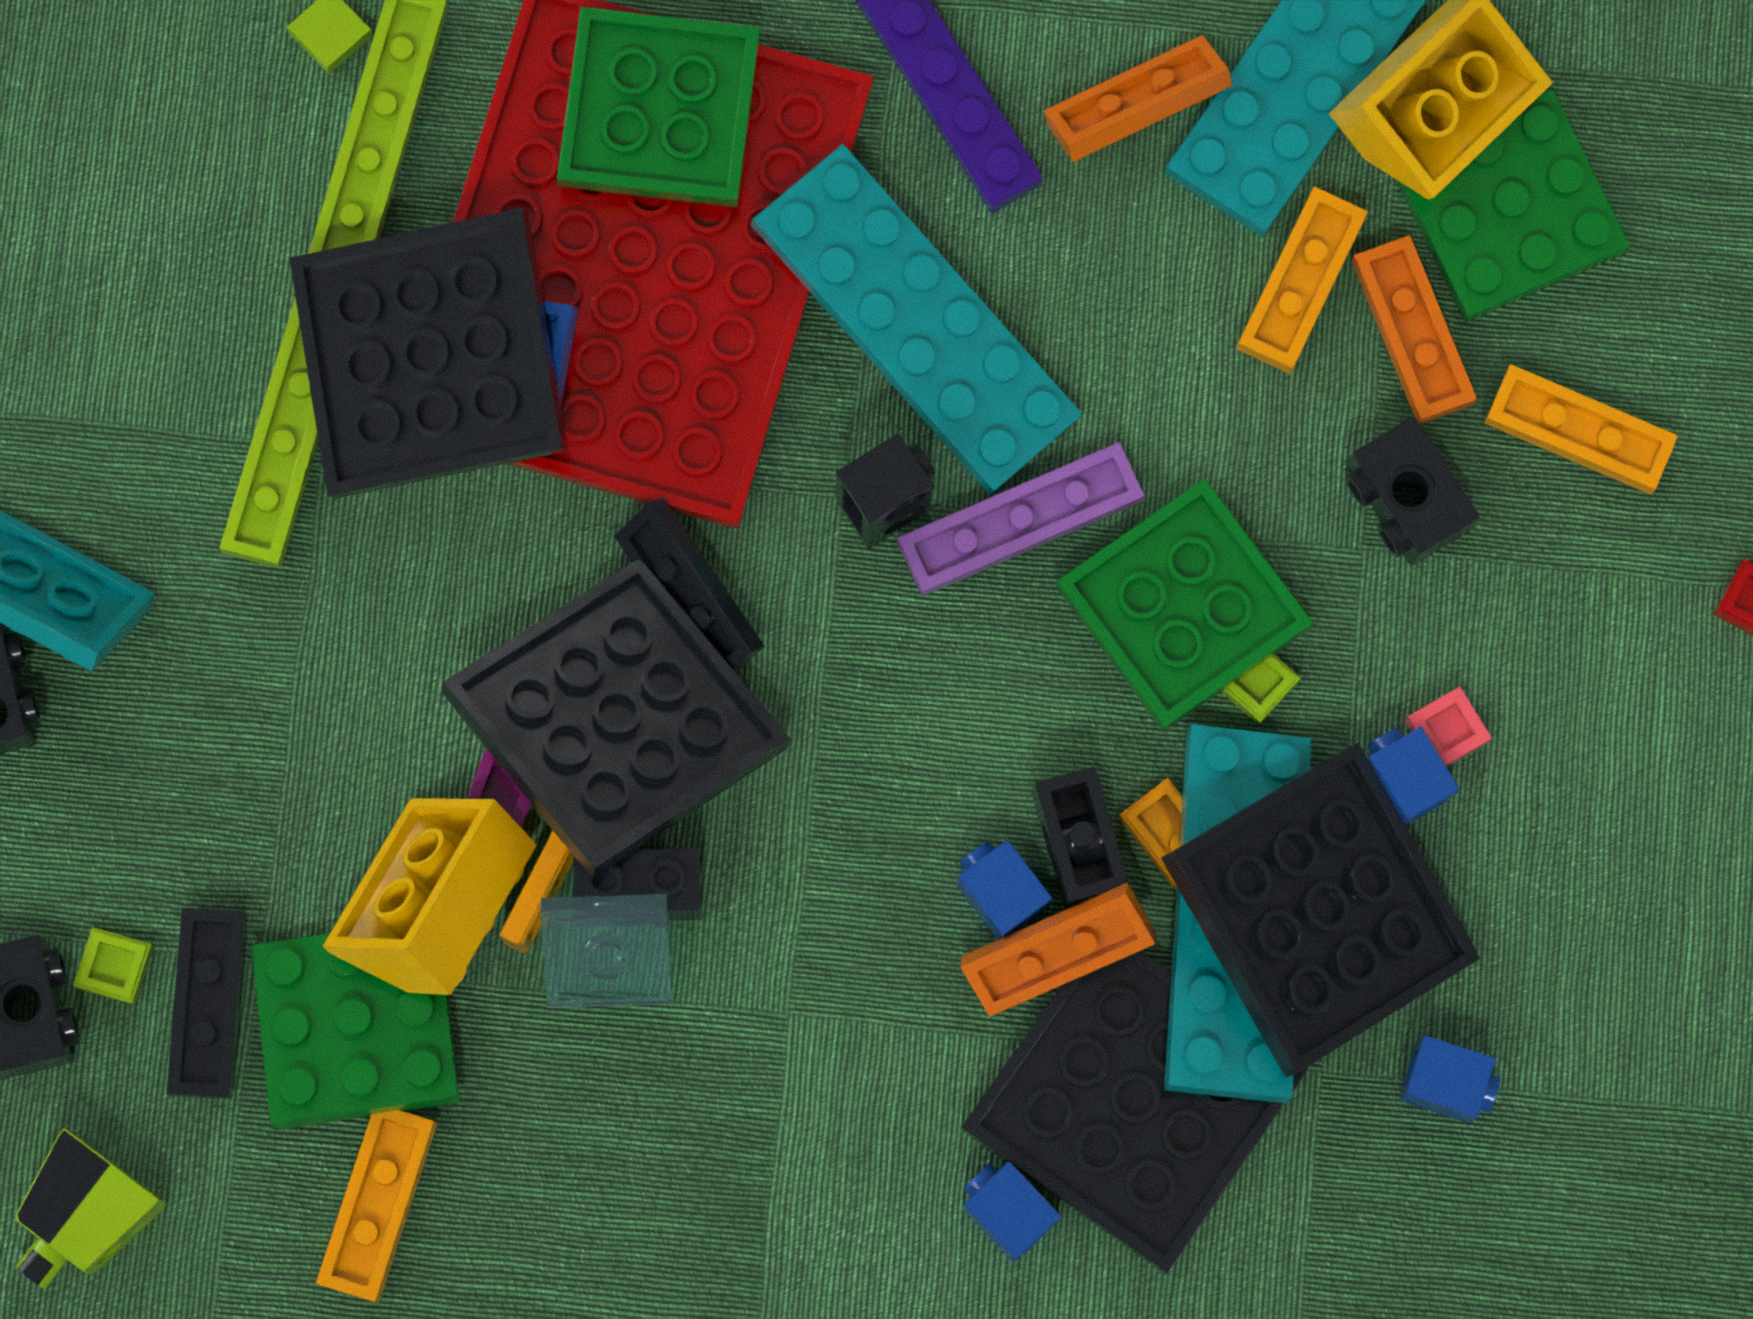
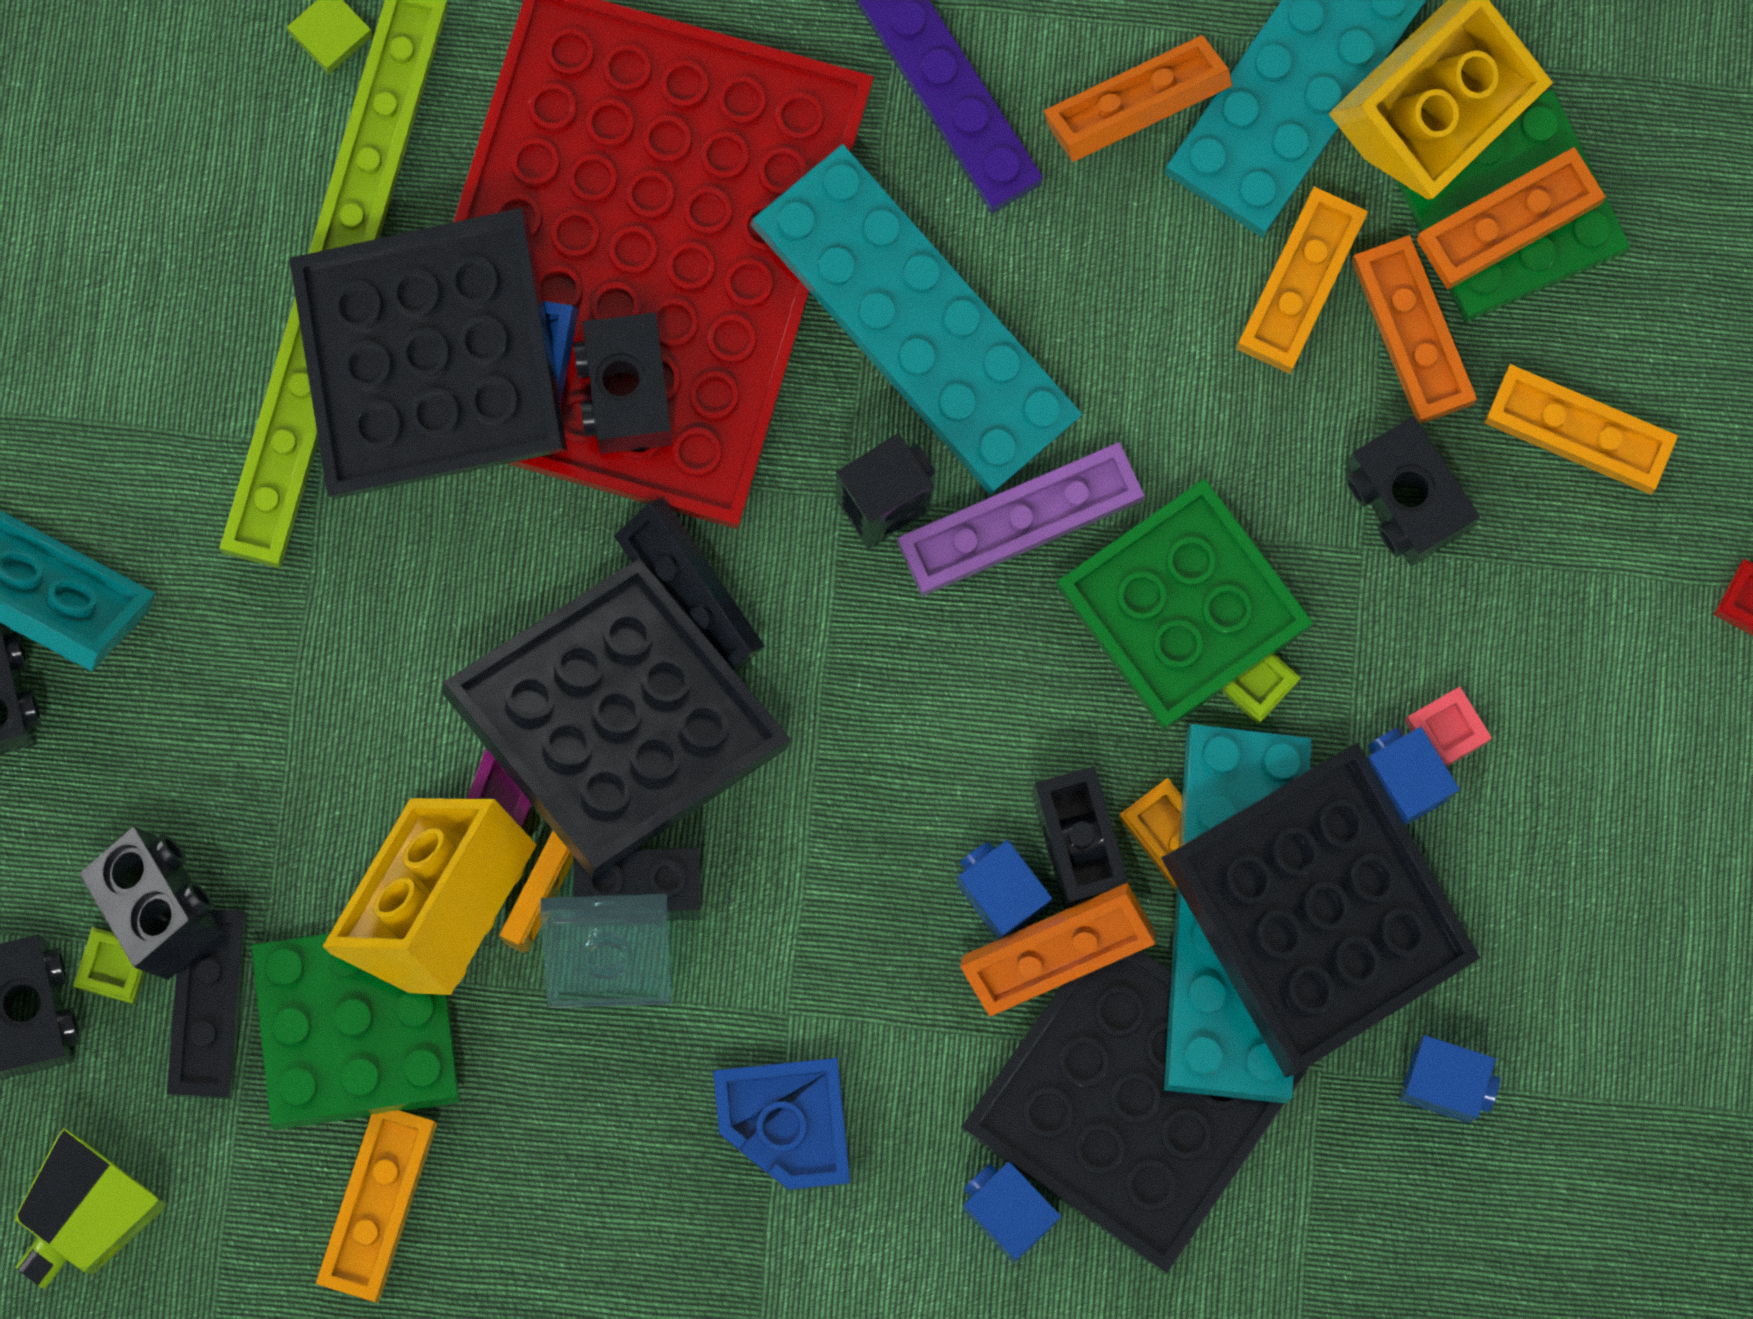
(143, 907): none -> black brick
(633, 348): none -> black brick
(658, 107): green plate -> none
(786, 1120): none -> blue plate
(1511, 218): none -> orange plate

